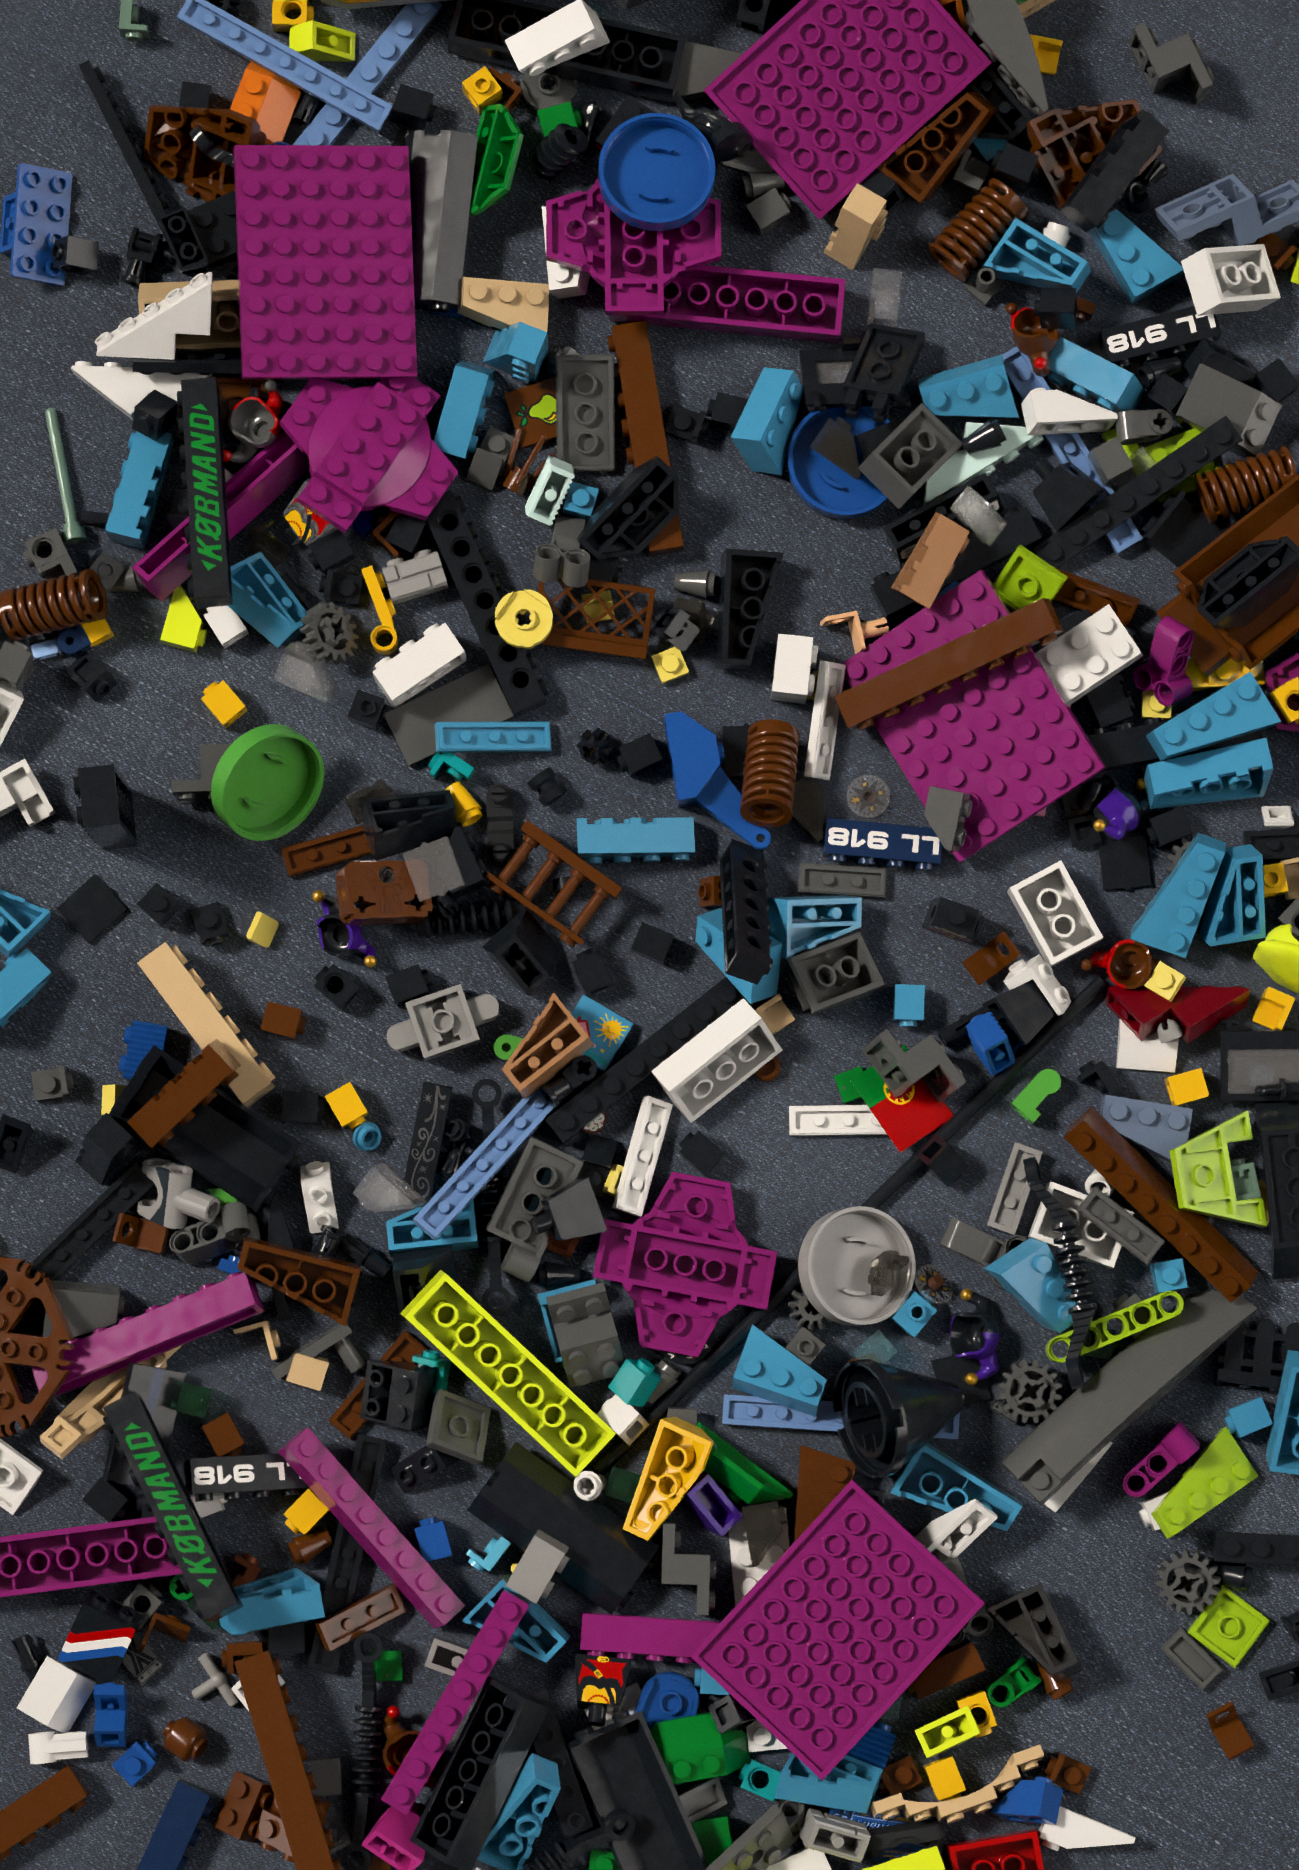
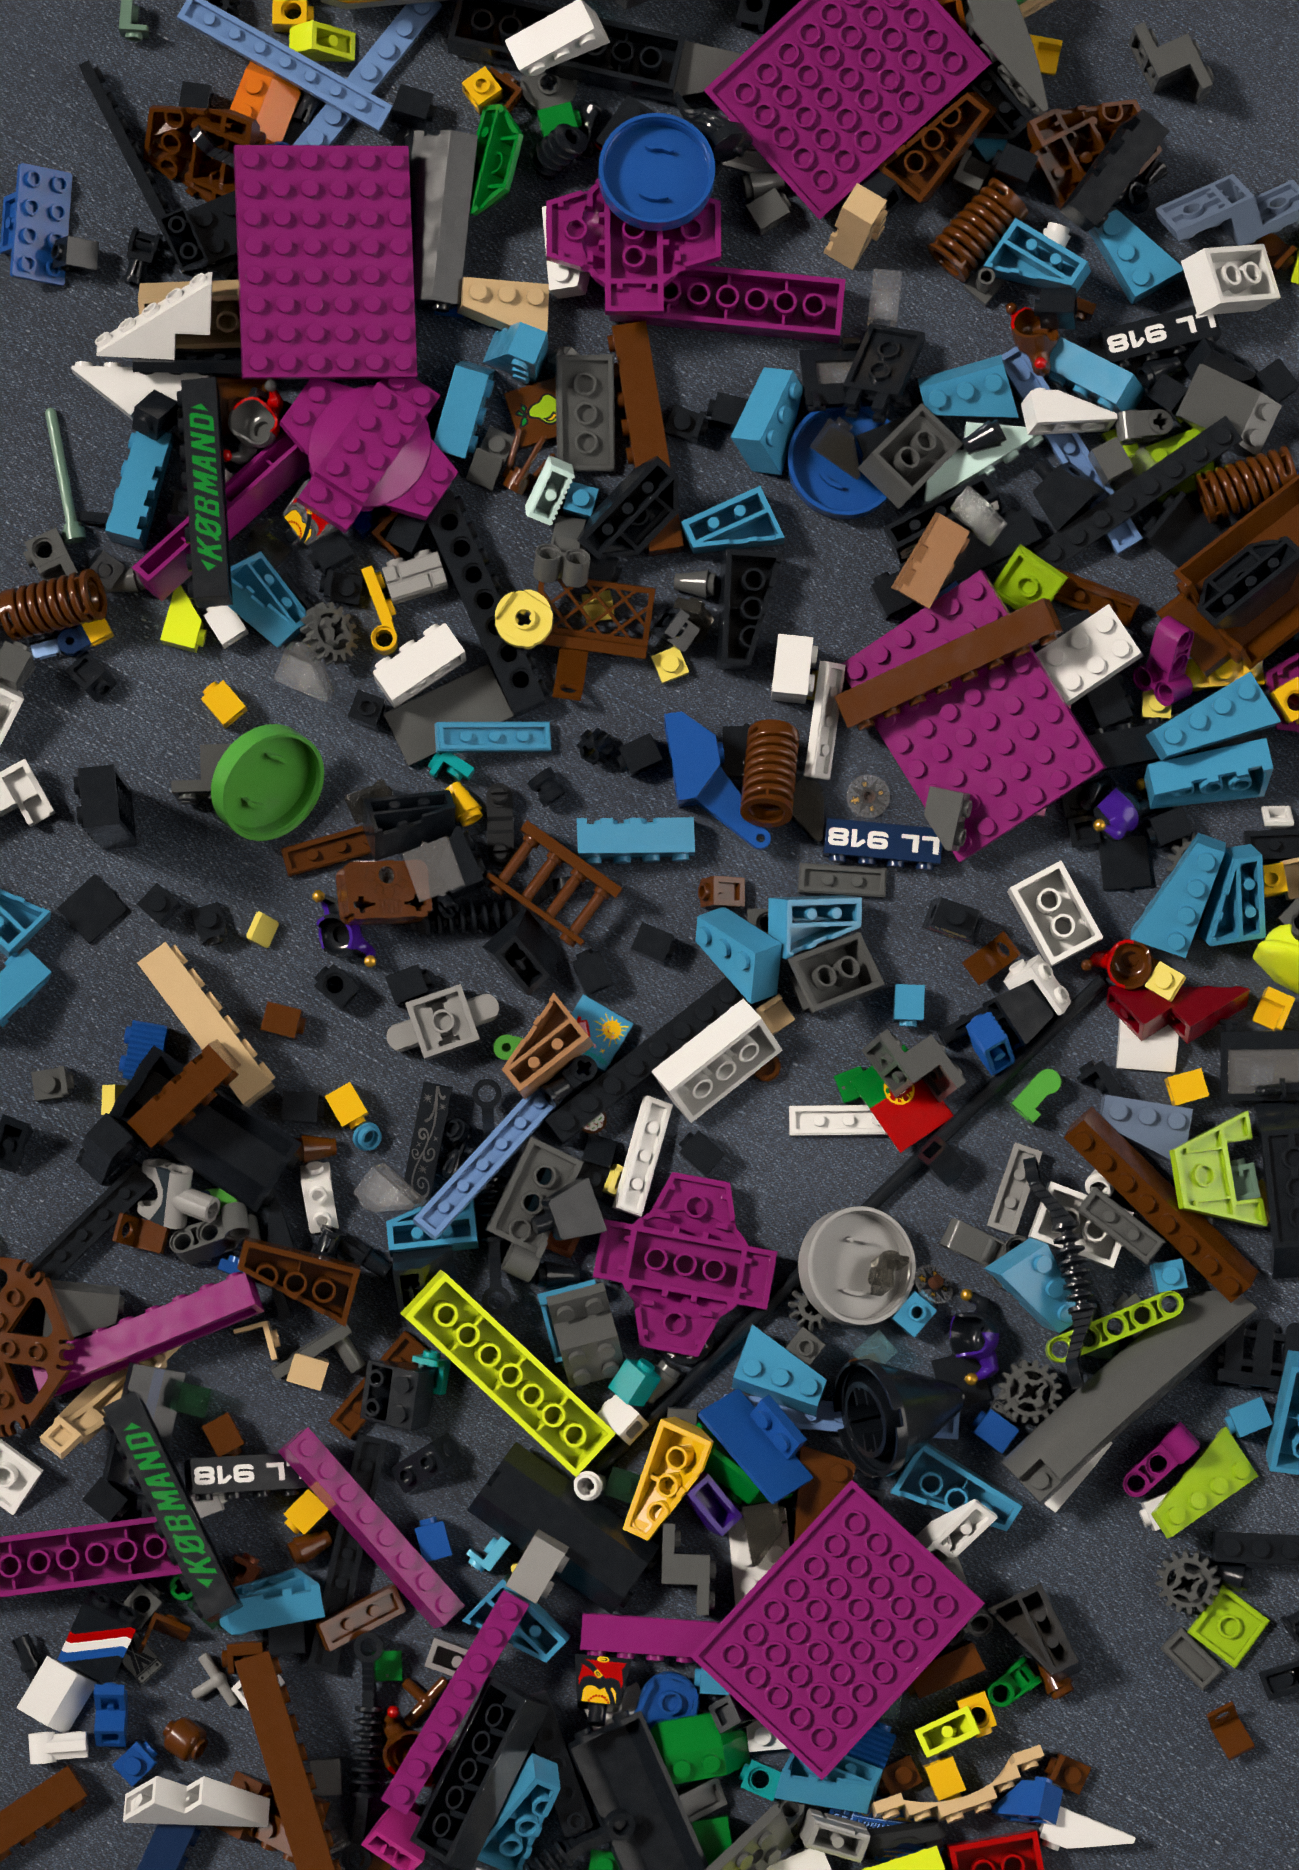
(197, 1804): none -> white slope
(315, 1148): none -> reddish brown cone
(425, 1700): none -> reddish brown piece
(458, 1427): dark grey plate -> none
(570, 673): none -> reddish brown bracket
(734, 524): none -> dark azure wedge
(745, 912): black brick -> none
(760, 1442): none -> blue bracket
(858, 630): light nougat bracket -> none
(994, 1430): none -> blue brick
(1169, 1032): light grey hinge -> none

